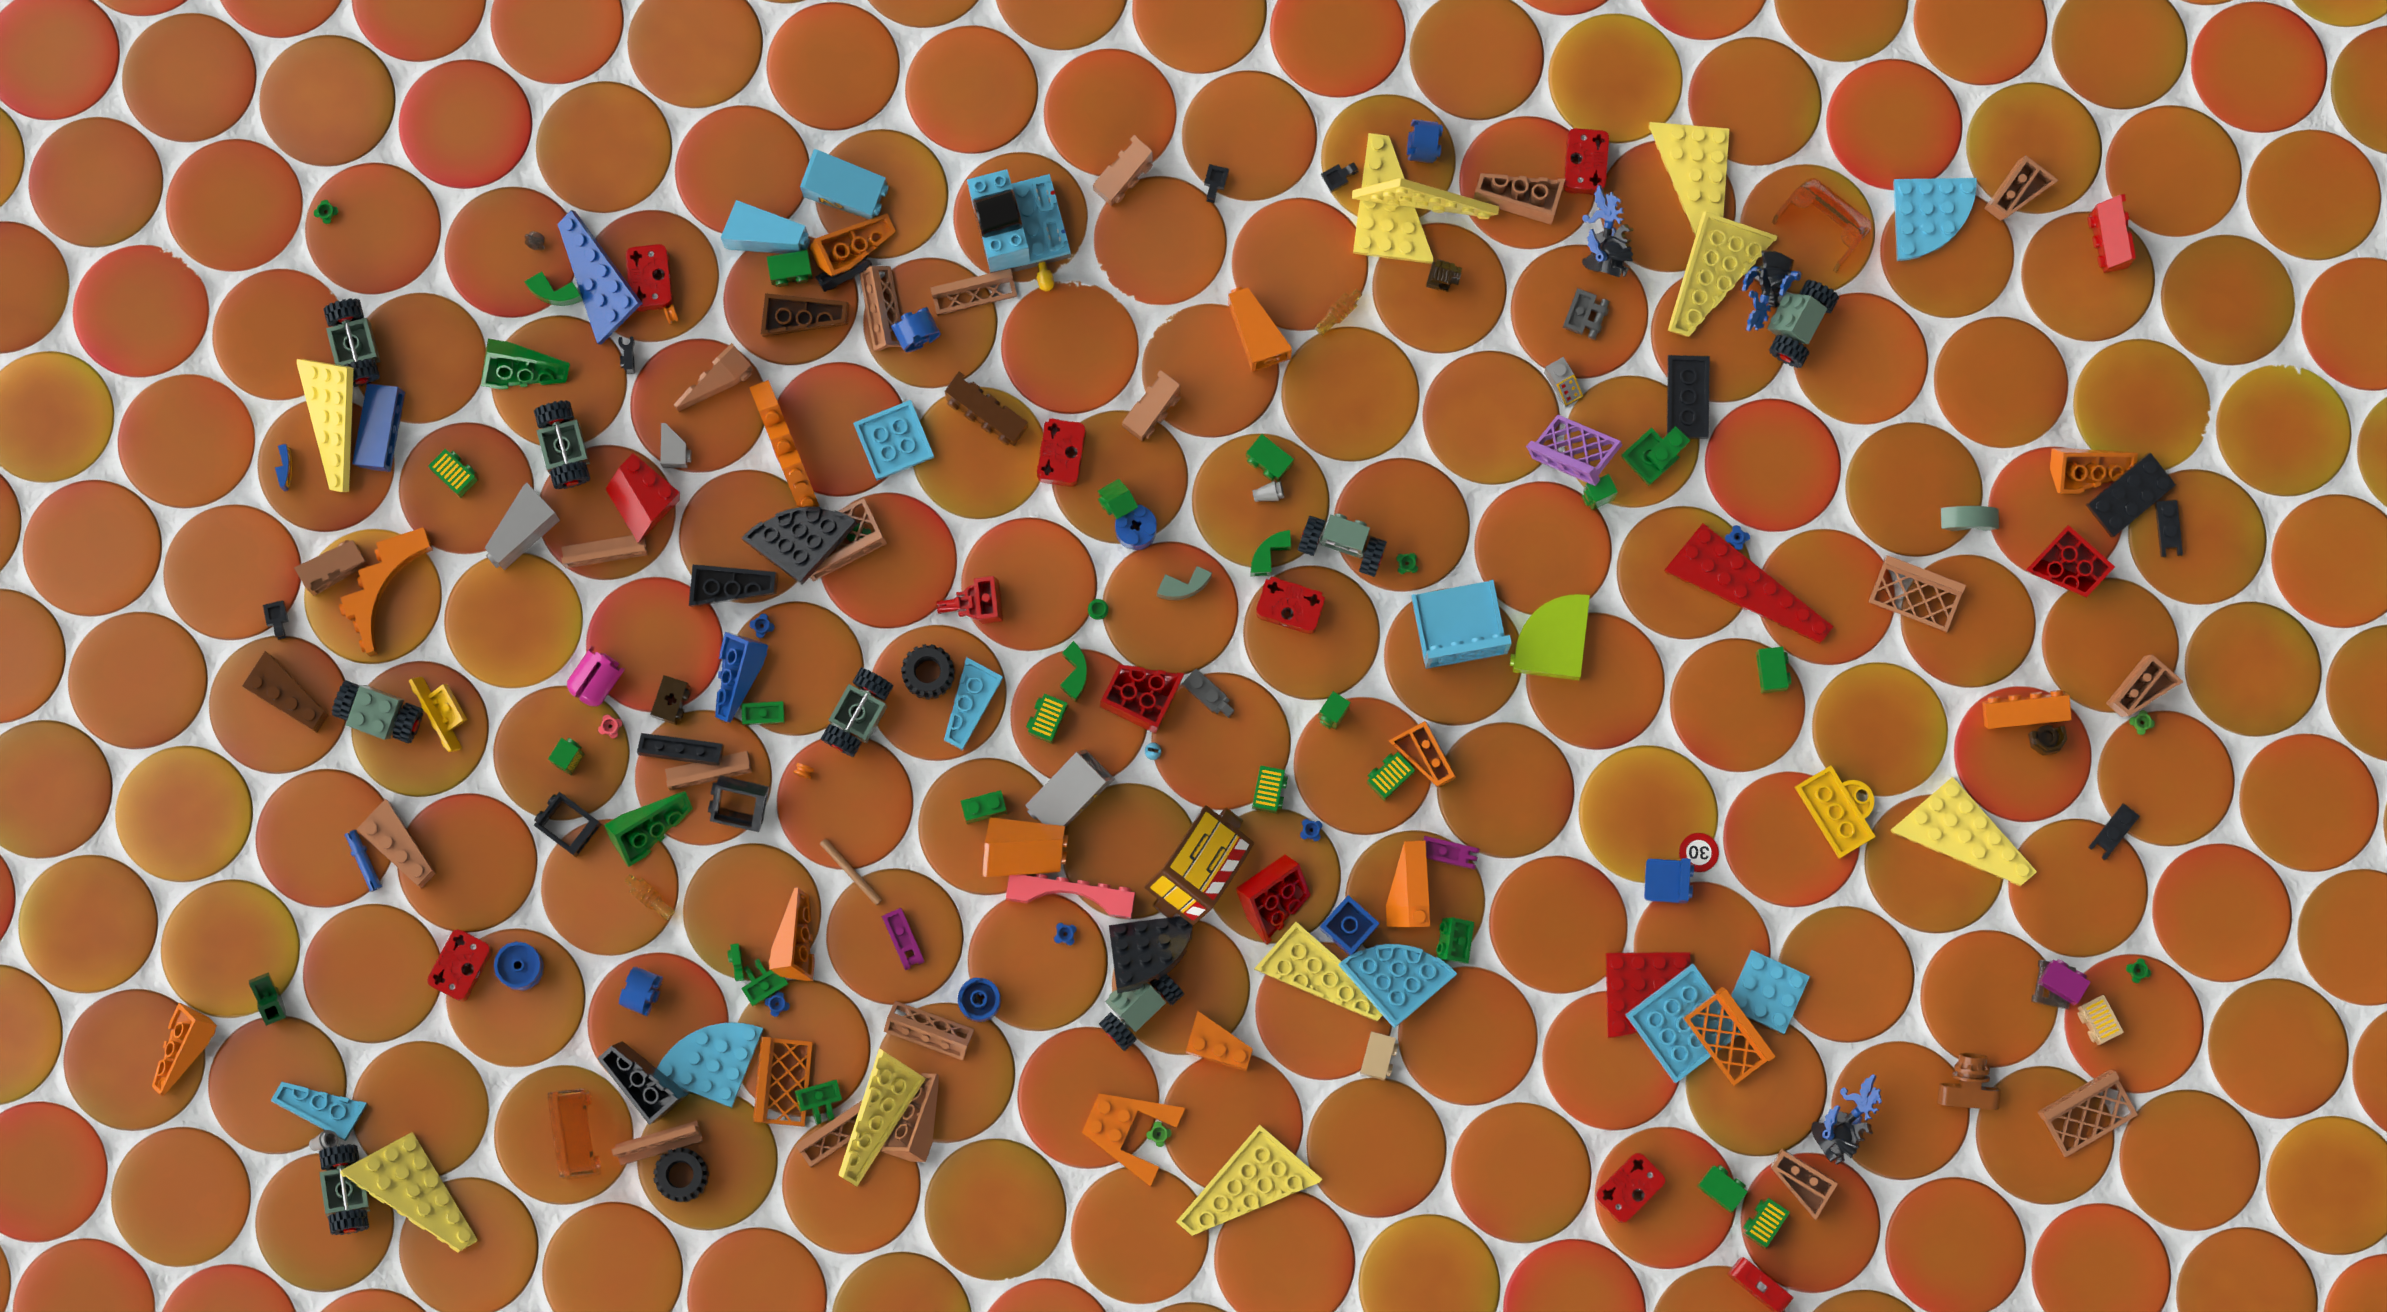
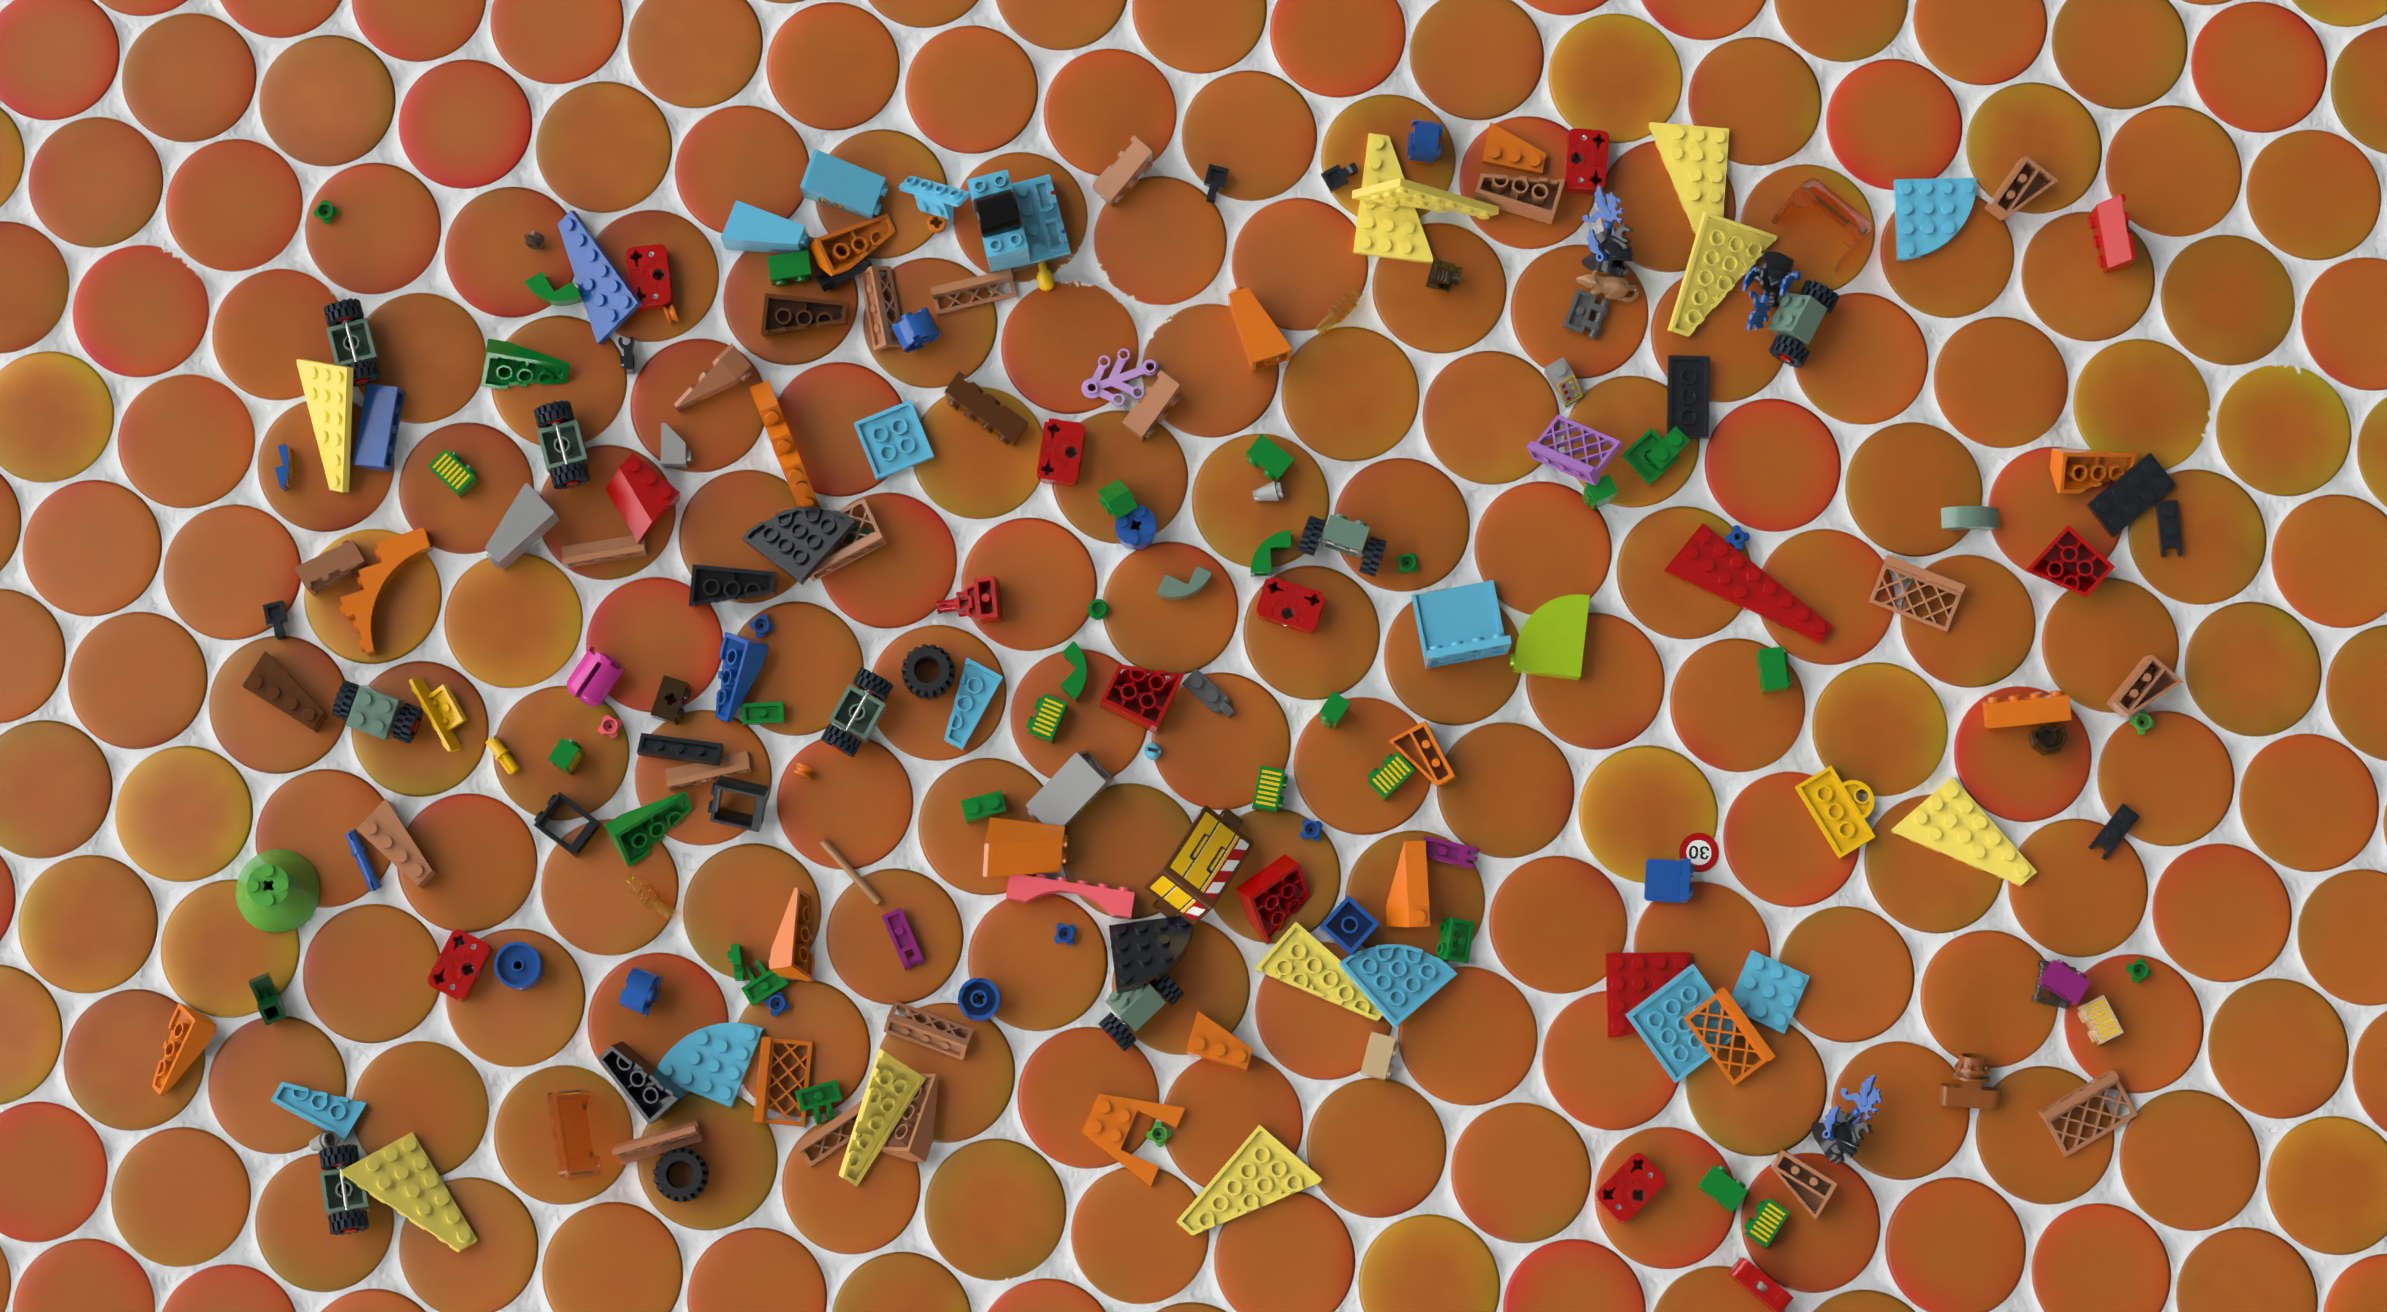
(293, 895): none -> bright green cone
(502, 755): none -> yellow axle
(932, 228): none -> orange bush
(934, 196): none -> medium azure bracket
(1116, 379): none -> lavender plant
(1511, 152): none -> orange wing
(1611, 286): none -> medium nougat animal

